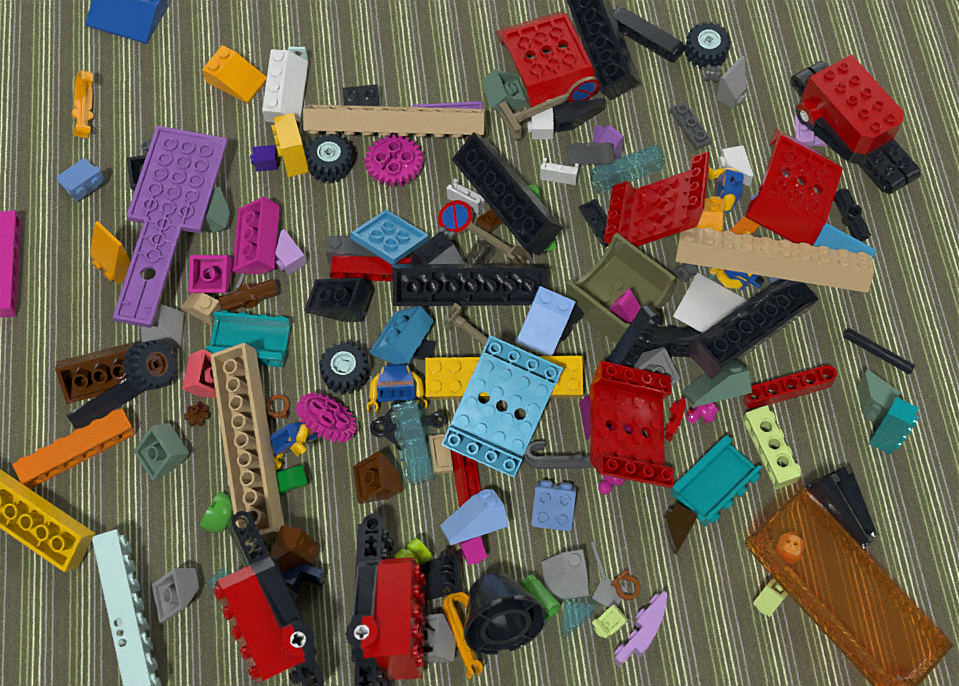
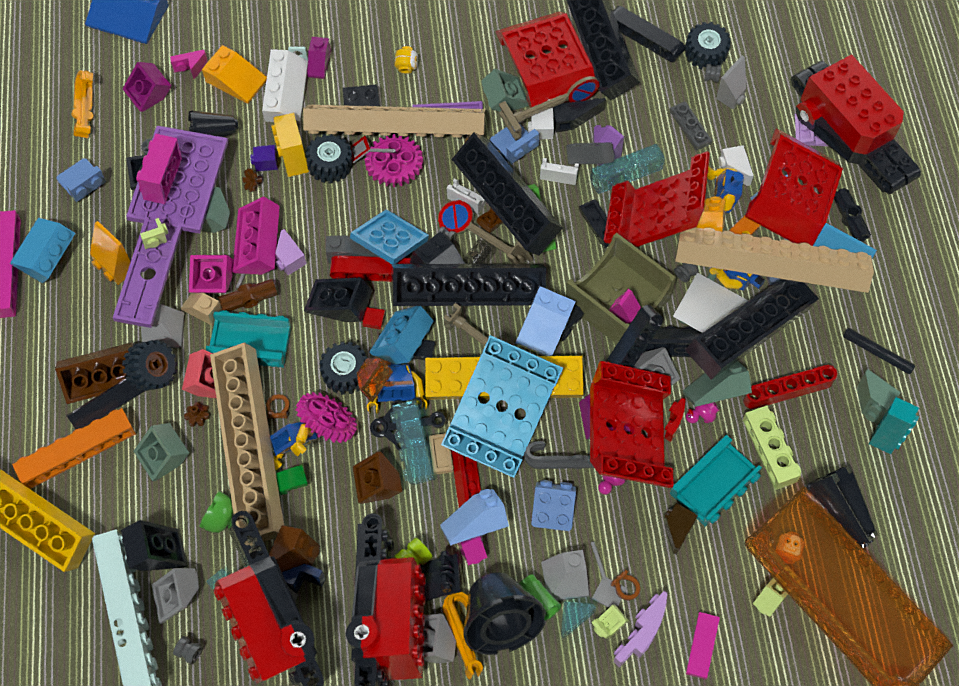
(42, 249): none -> dark azure slope
(146, 86): none -> magenta slope
(153, 547): none -> black slope
(155, 236): none -> yellowish green bracket
(159, 168): none -> dark pink brick
(187, 650): none -> dark grey wheel
(194, 61): none -> dark pink slope
(212, 123): none -> black cone
(251, 180): none -> reddish brown plant
(318, 57): none -> magenta slope
(362, 147): none -> light grey piece
(373, 318): none -> red tile
(373, 377): none -> clear orange slope
(406, 60): none -> yellow head
(512, 149): none -> medium blue bracket
(702, 645): none -> dark pink tile

